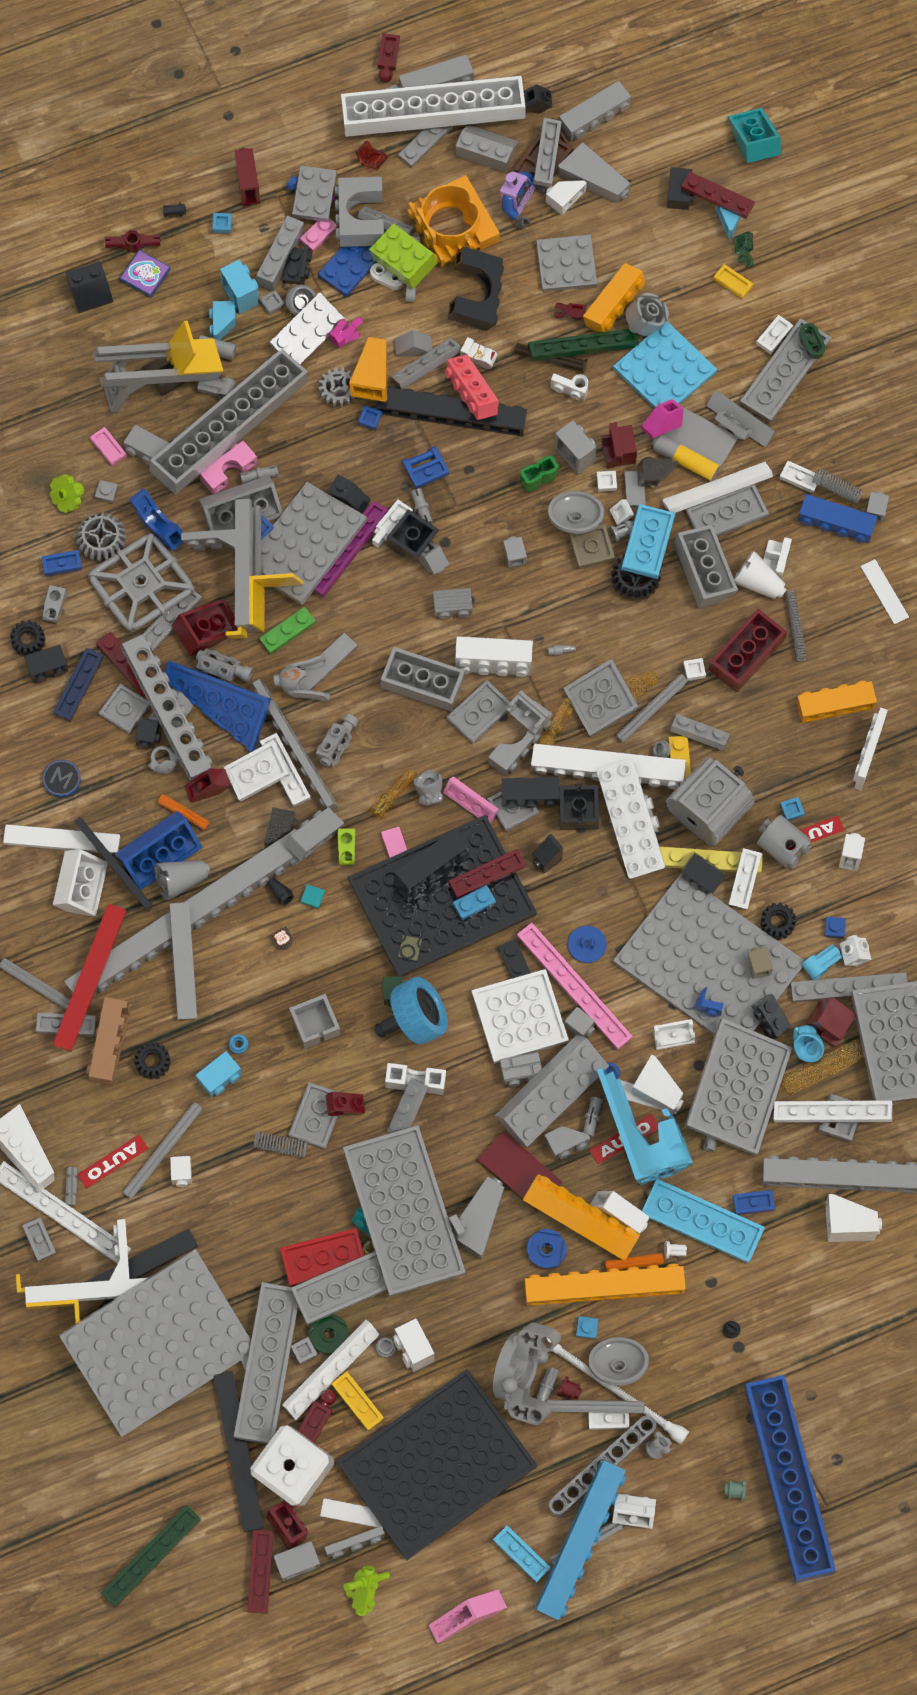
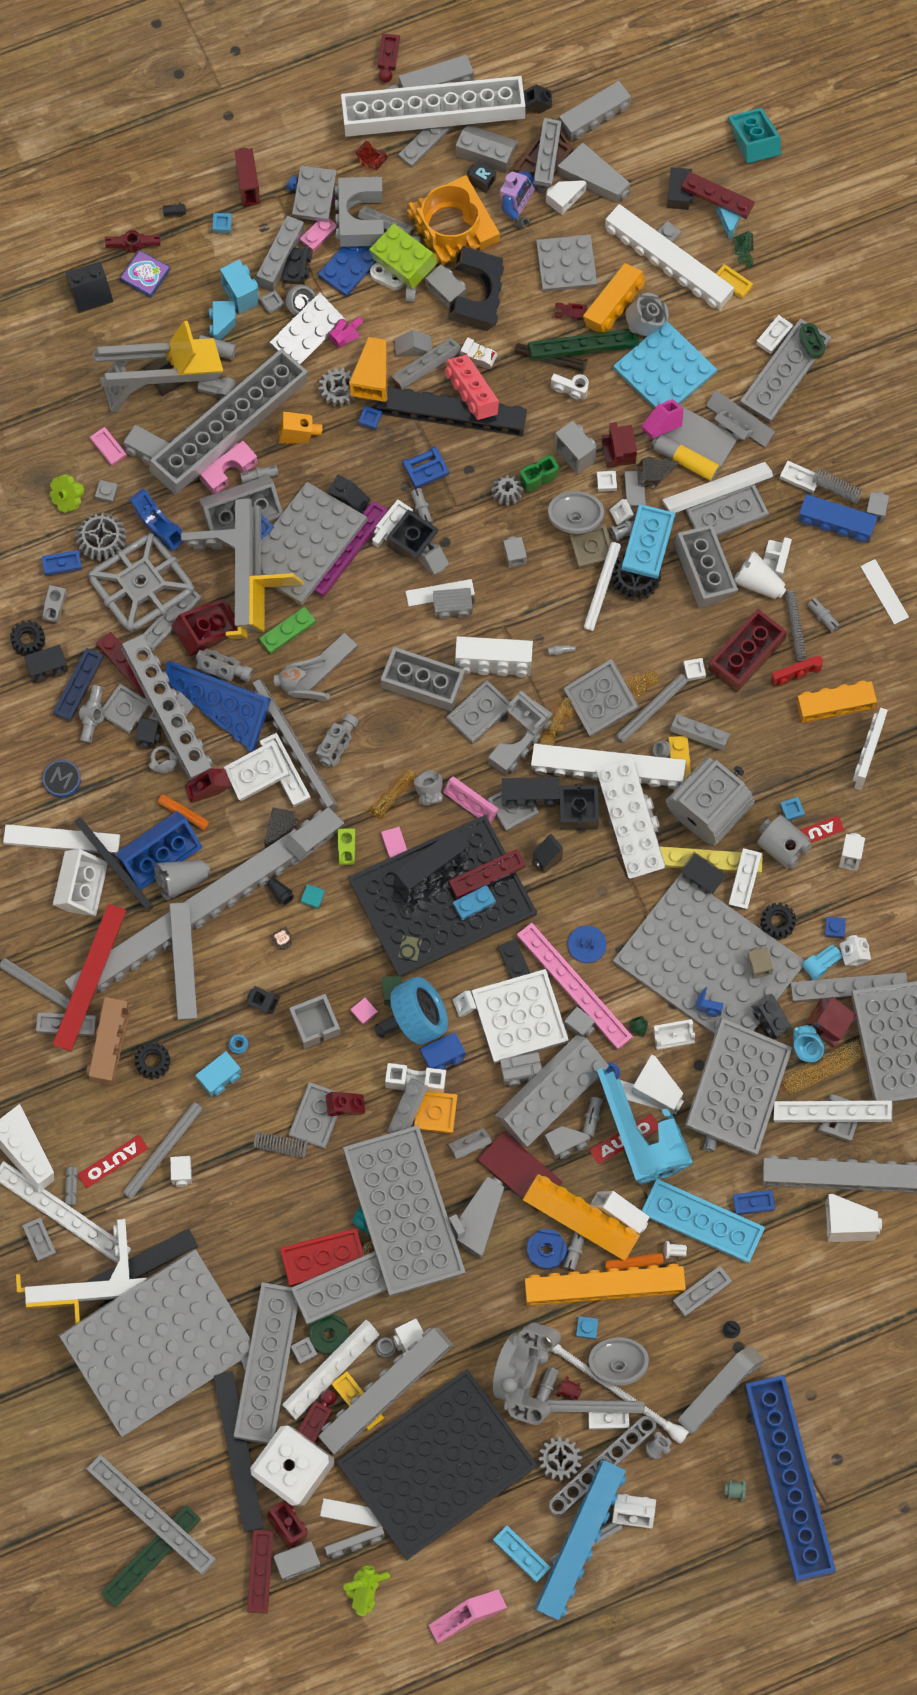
(91, 713): none -> light grey pin
(151, 1515): none -> light grey plate
(255, 996): none -> black brick
(297, 428): none -> light orange torso
(364, 1011): none -> bright pink tile
(386, 1390): none -> light grey brick
(425, 595): none -> white sticker
(437, 1113): none -> light orange plate
(443, 1052): none -> blue brick
(445, 285): none -> light grey brick
(464, 1003): none -> white plate
(470, 1143): none -> light grey plate
(481, 176): none -> black brick
(507, 483): none -> light grey gear
(568, 1458): none -> light grey gear
(574, 1252): none -> light grey pin
(602, 586): none -> white axle
(638, 1025): none -> dark green plate
(669, 231): none -> light grey plate
(669, 257): none -> white brick
(702, 1291): none -> light grey plate
(720, 1388): none -> light grey beam
(797, 670): none -> red plate
(823, 615): none -> light grey pin

